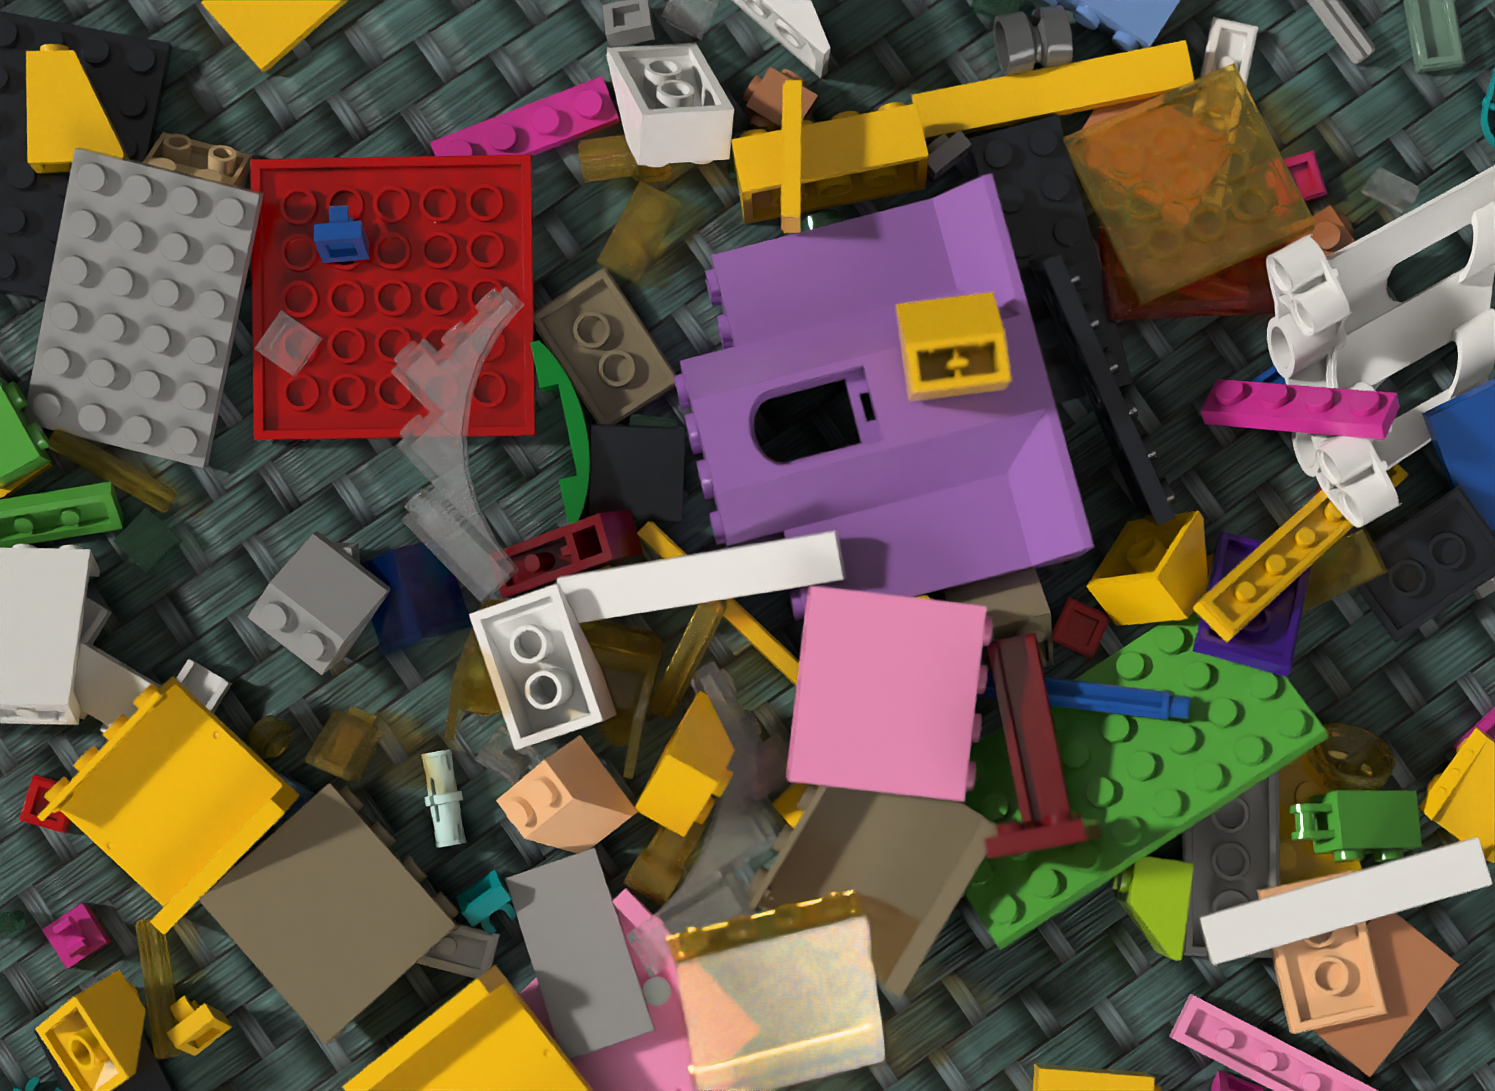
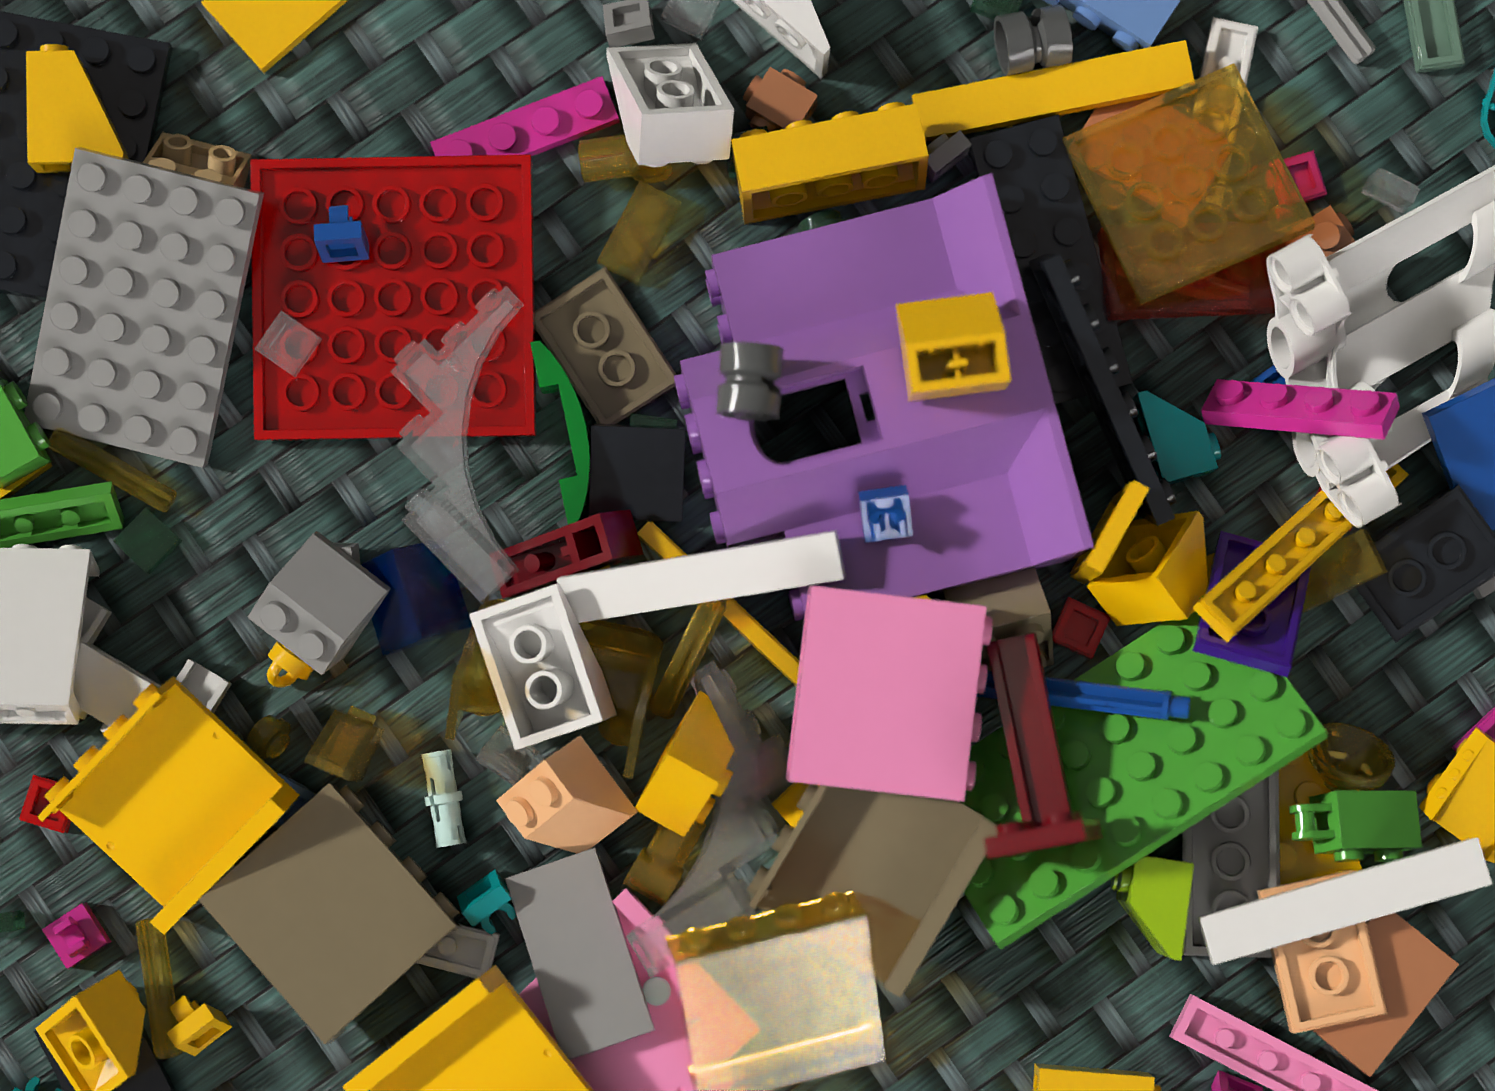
(288, 661): none -> yellow tile
(750, 379): none -> dark grey wheel
(791, 156): yellow tile -> none
(885, 513): none -> blue tile
(1109, 532): none -> yellow tile
(1178, 439): none -> teal slope

